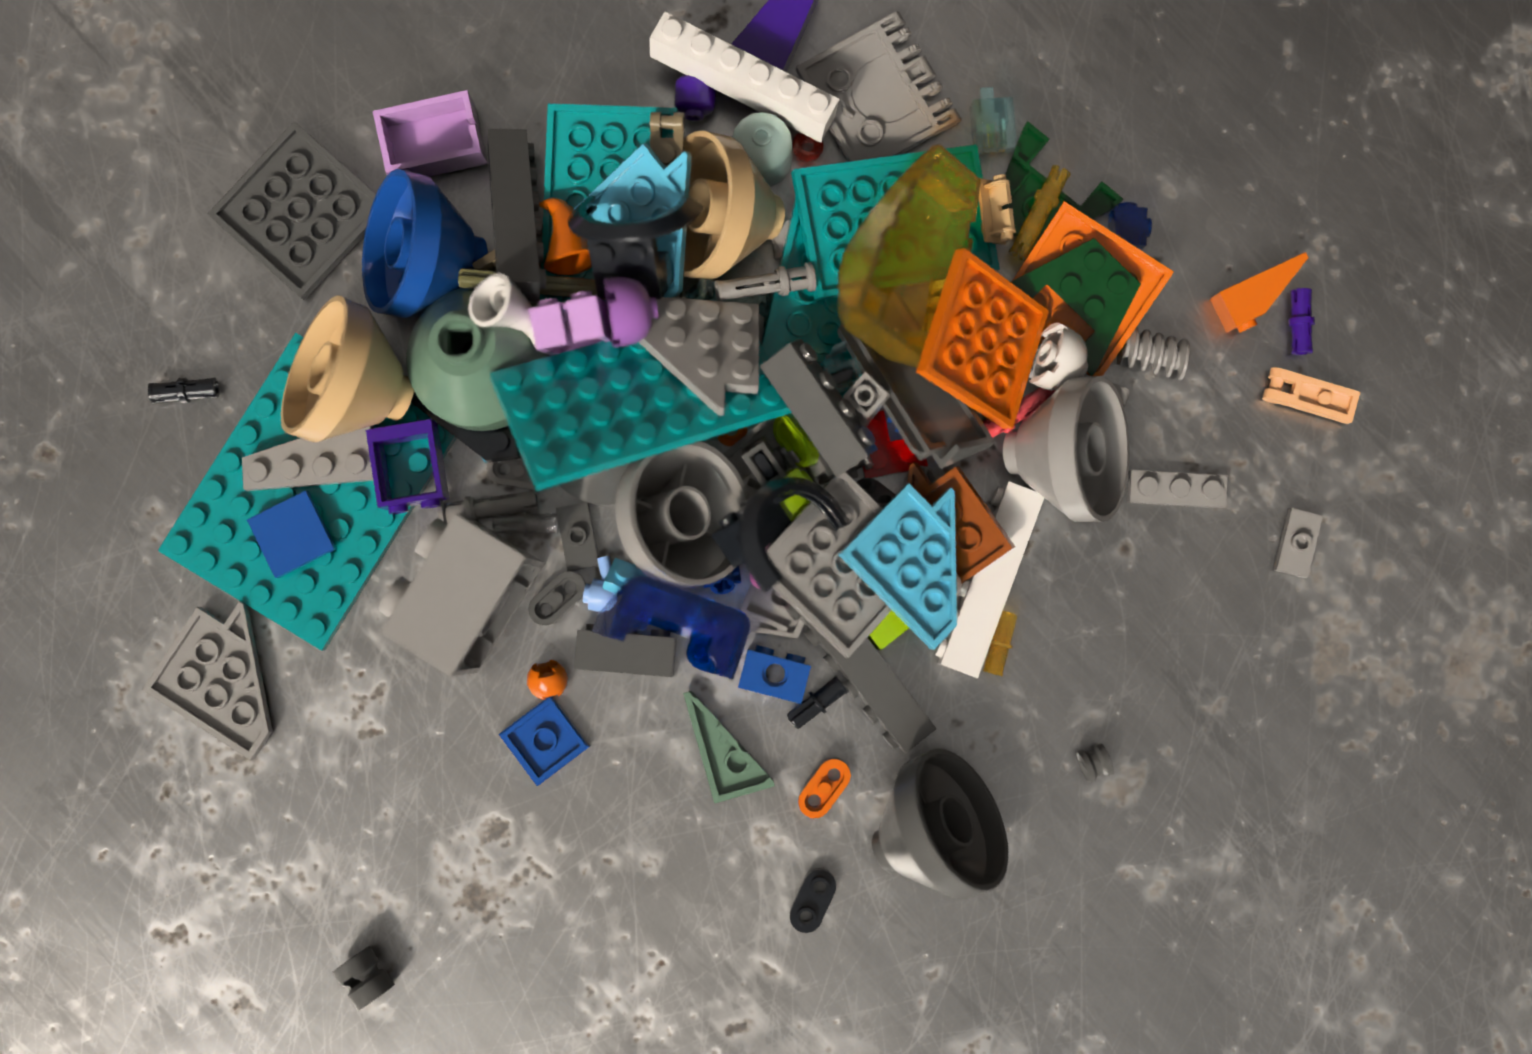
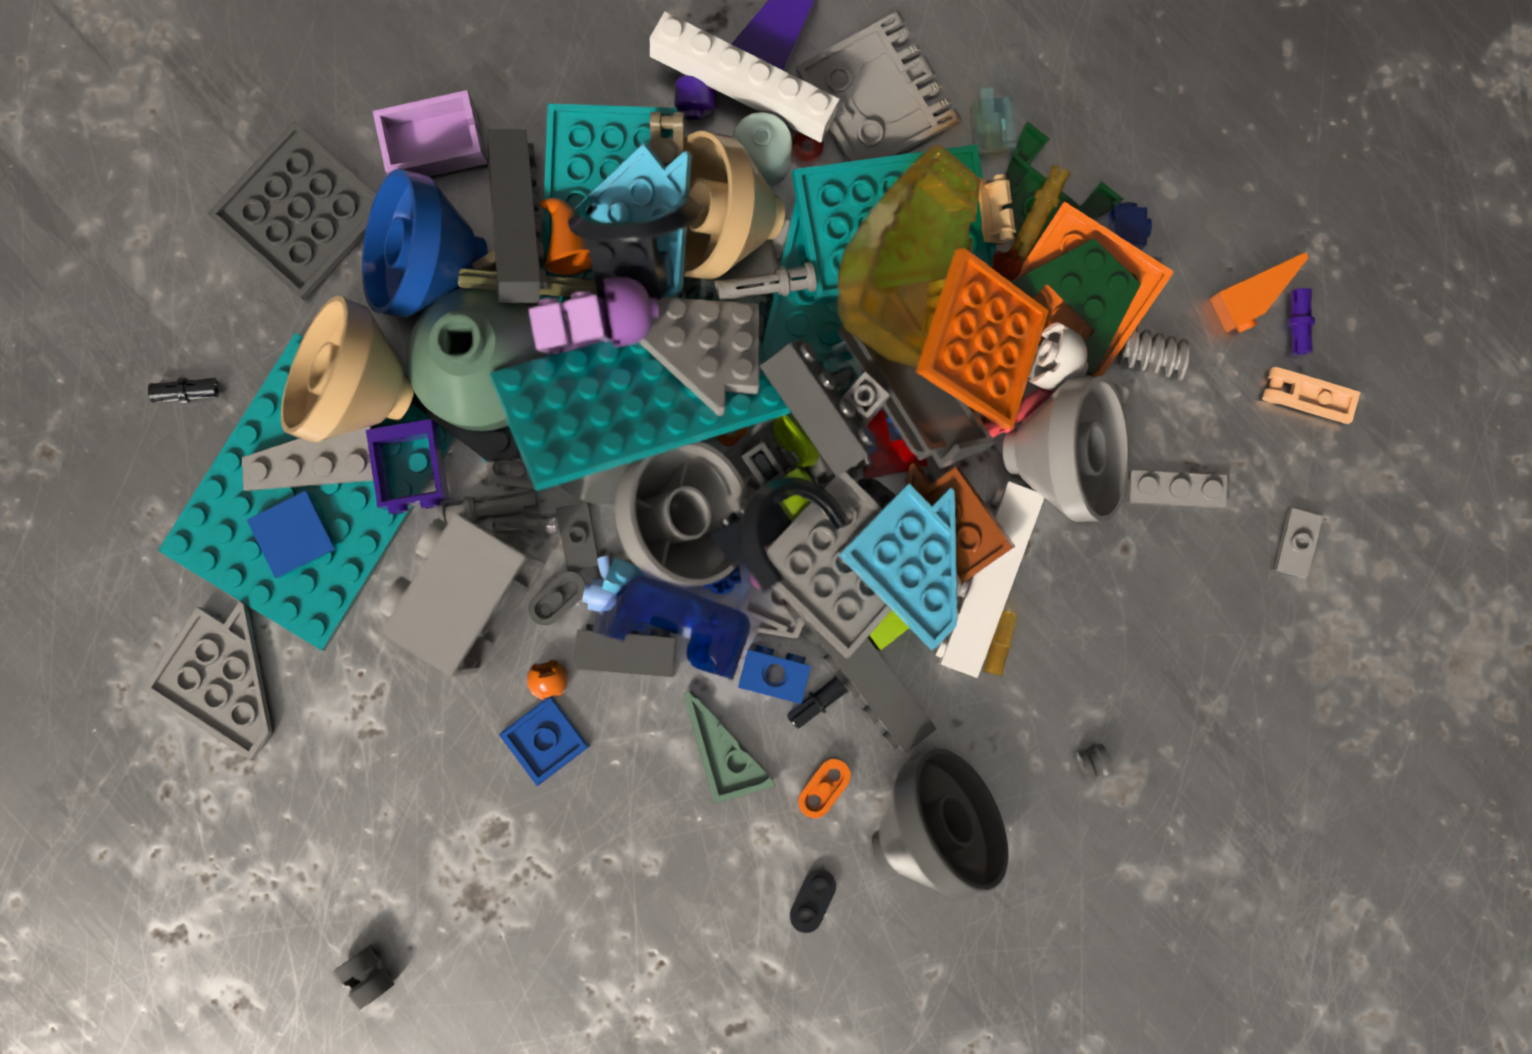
(501, 304): white hat -> none
(1007, 264): none -> clear red plate

